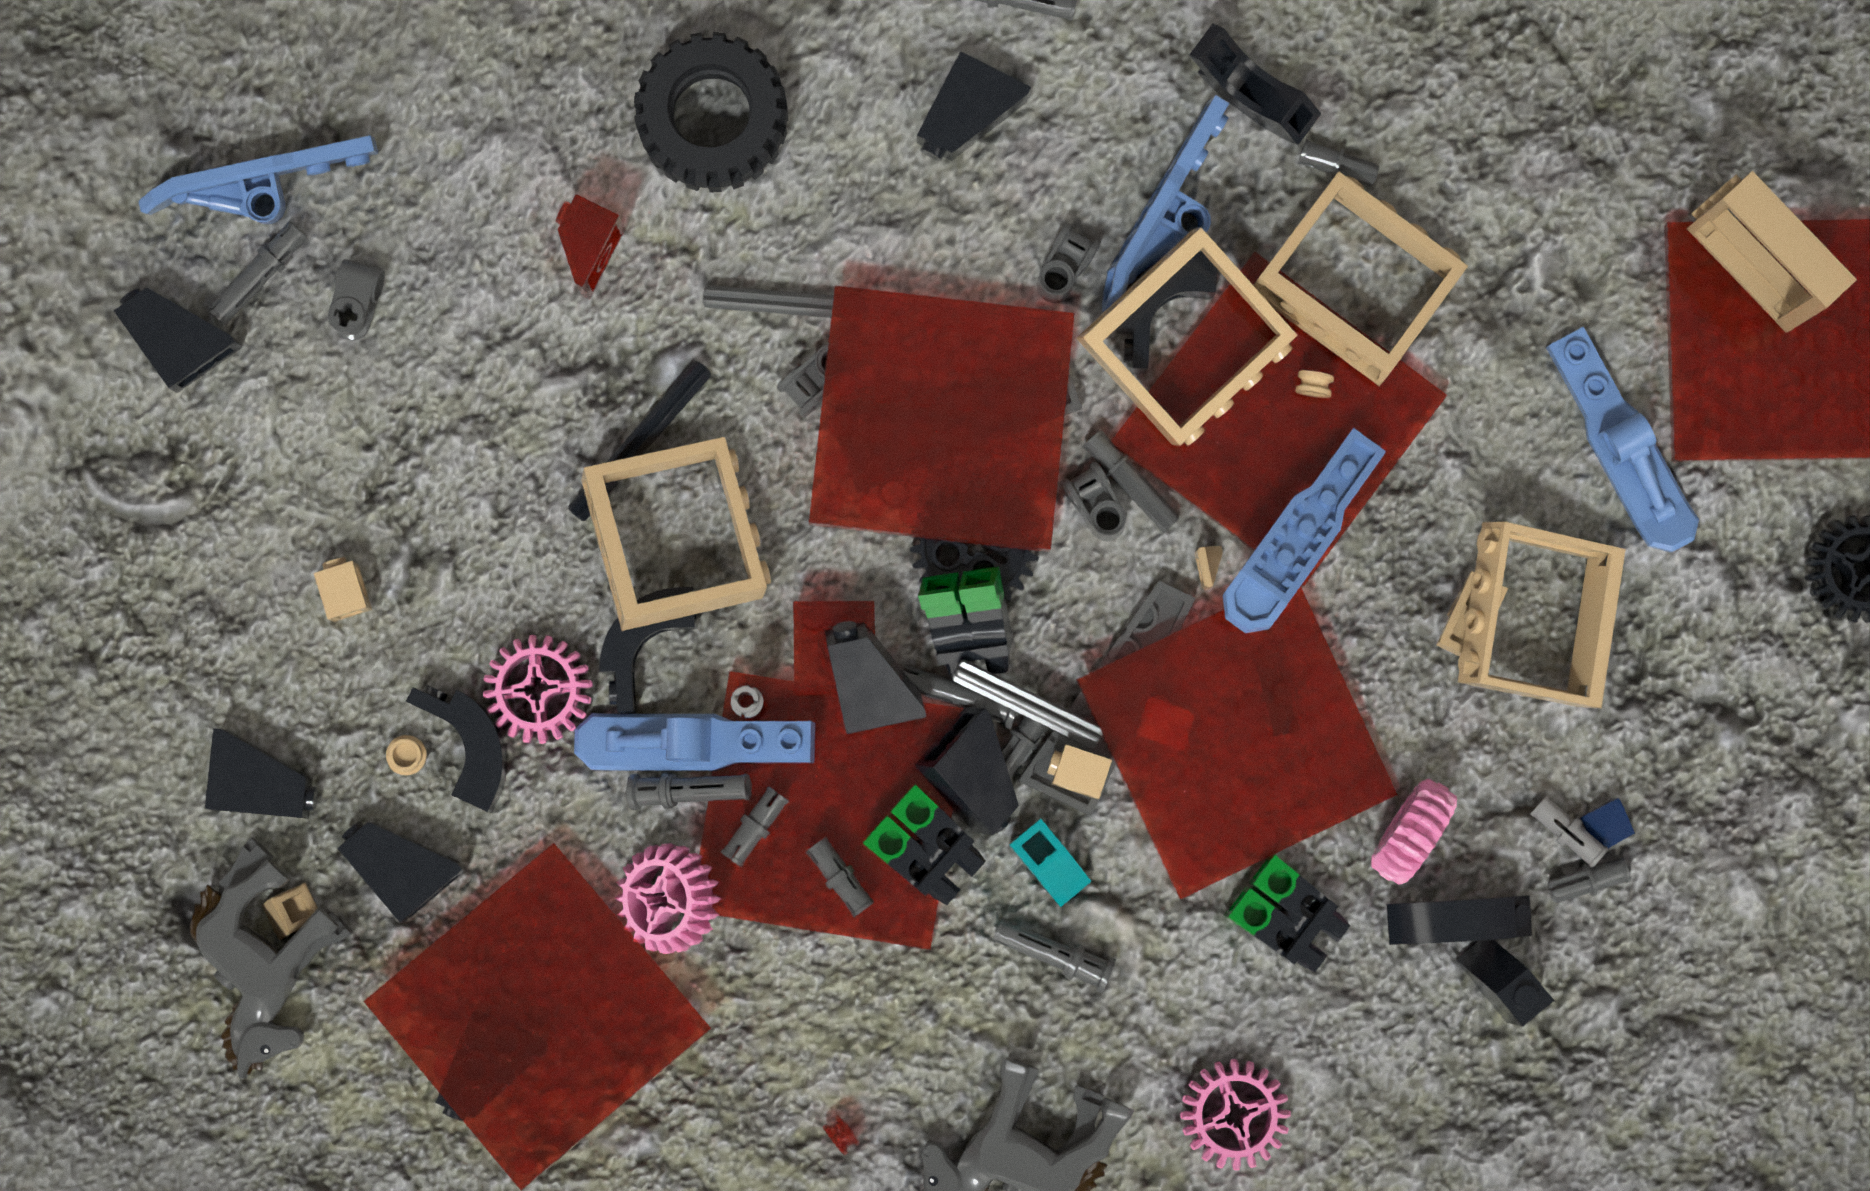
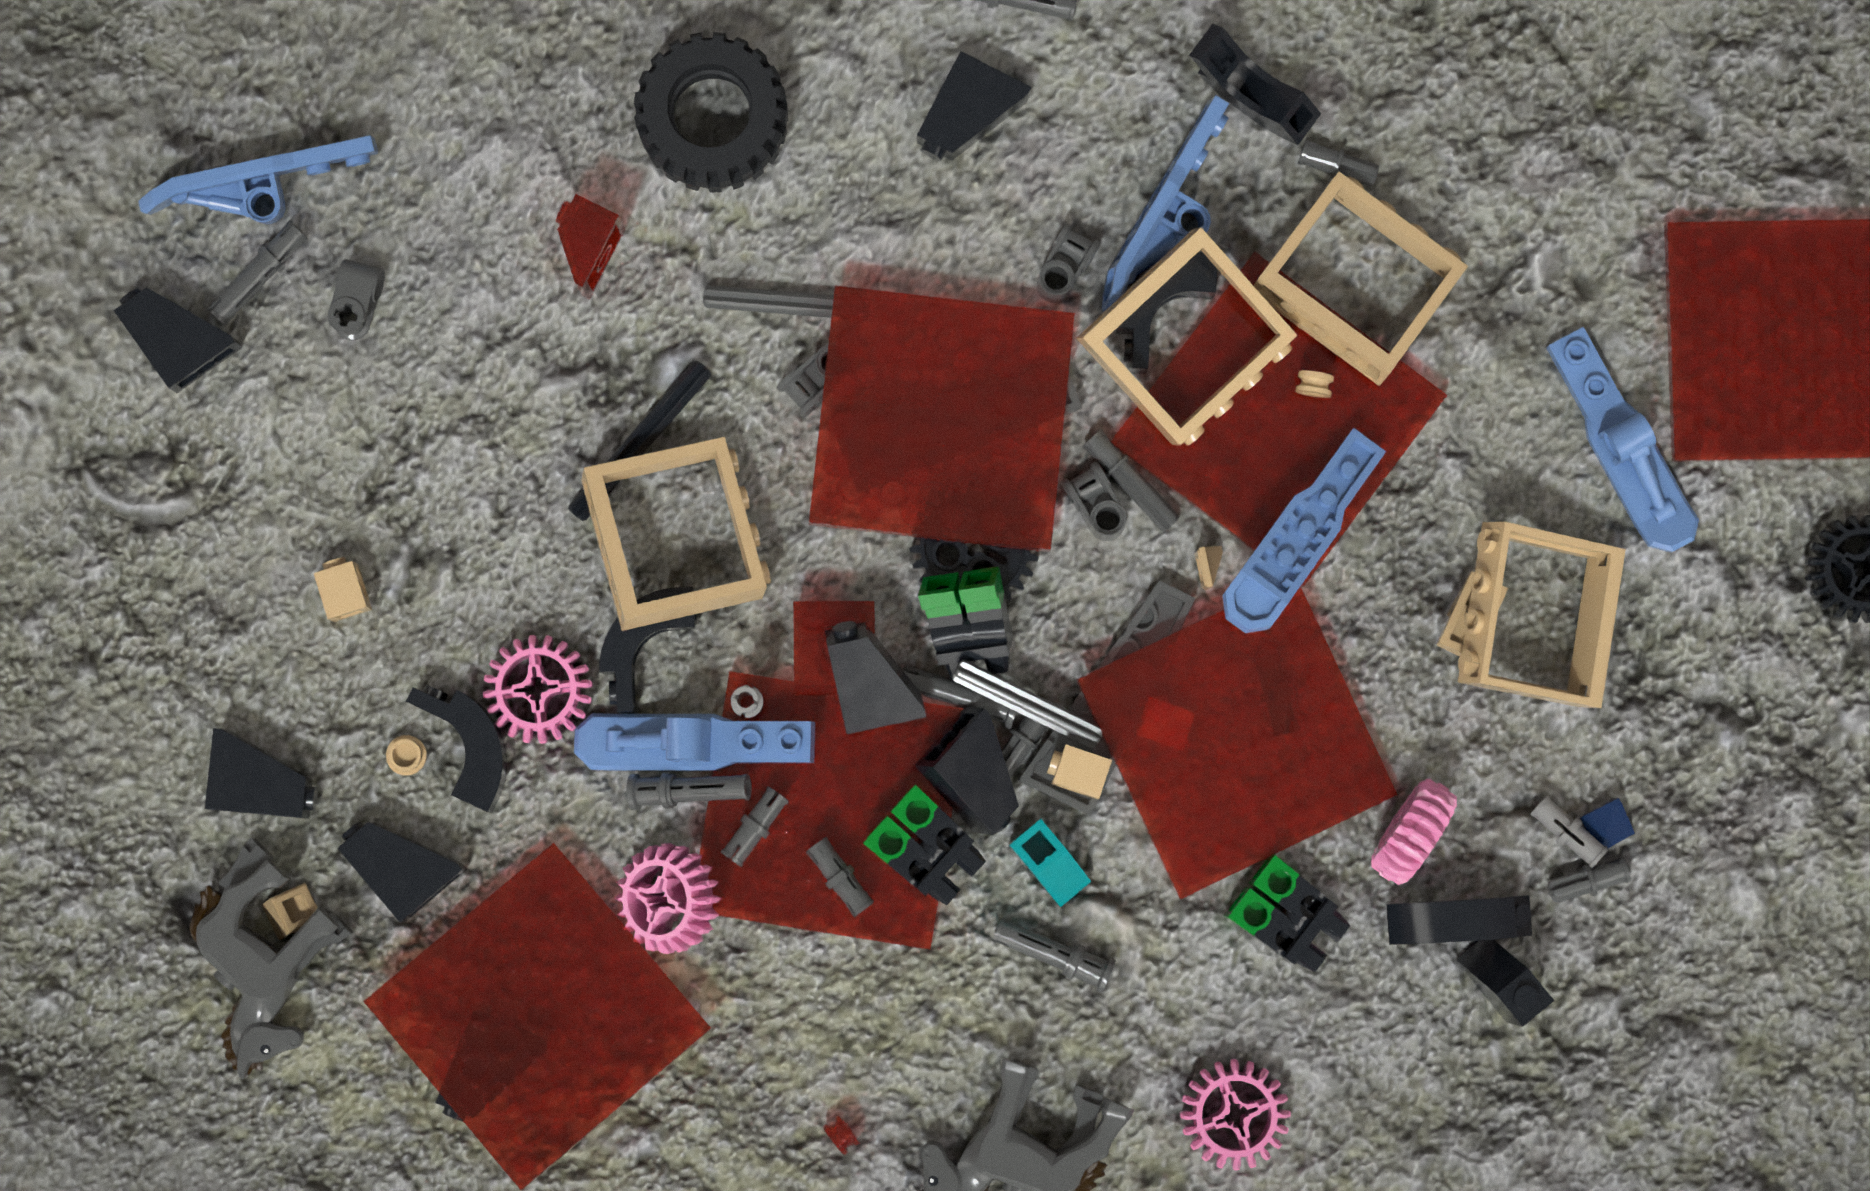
(1784, 237): tan window -> none

